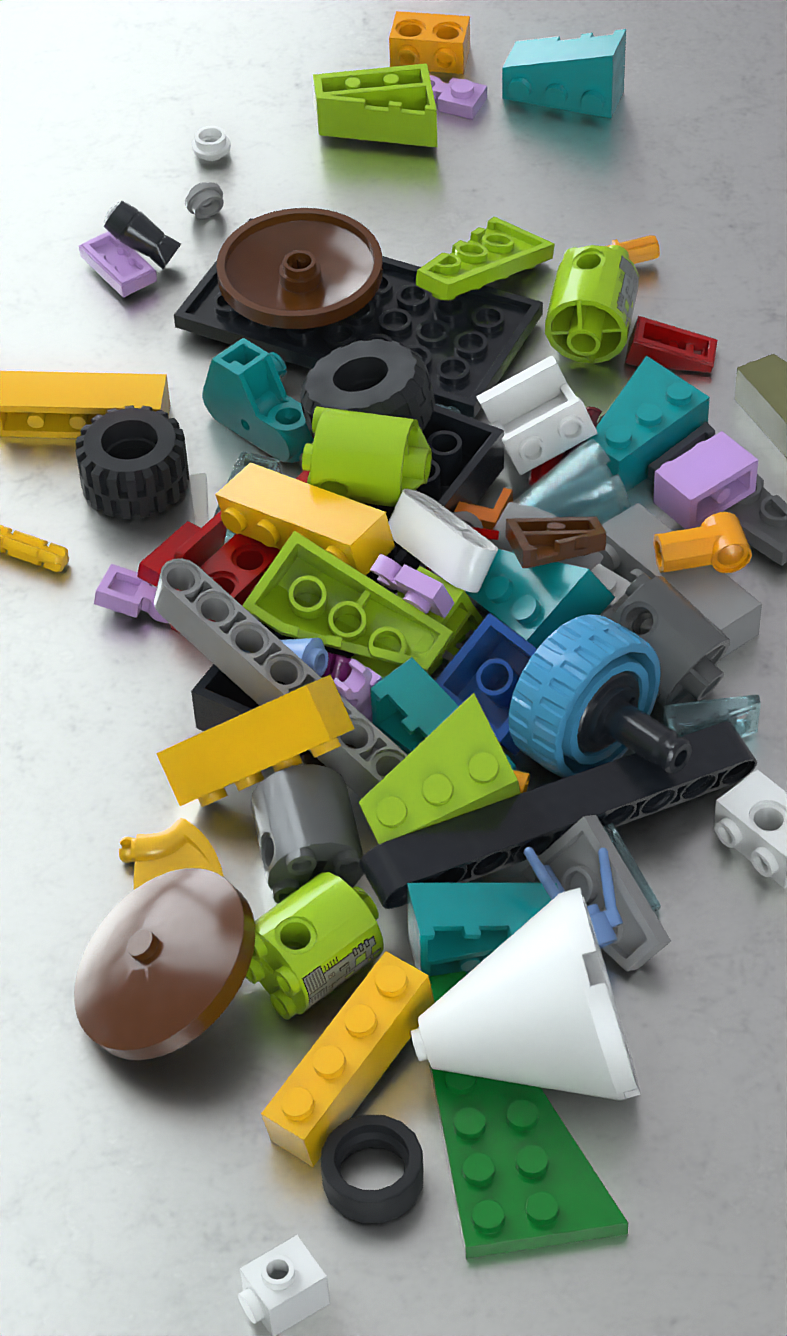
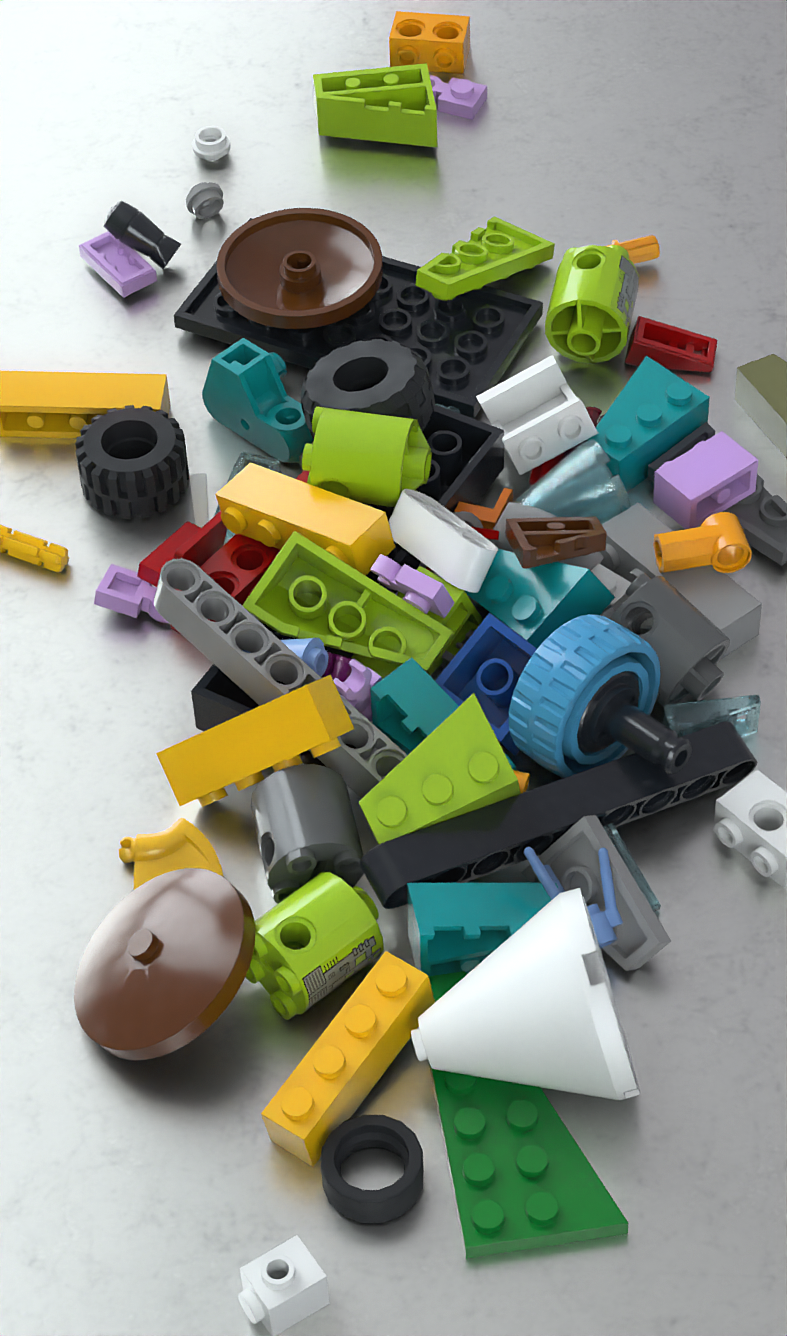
(568, 74): teal wedge -> none

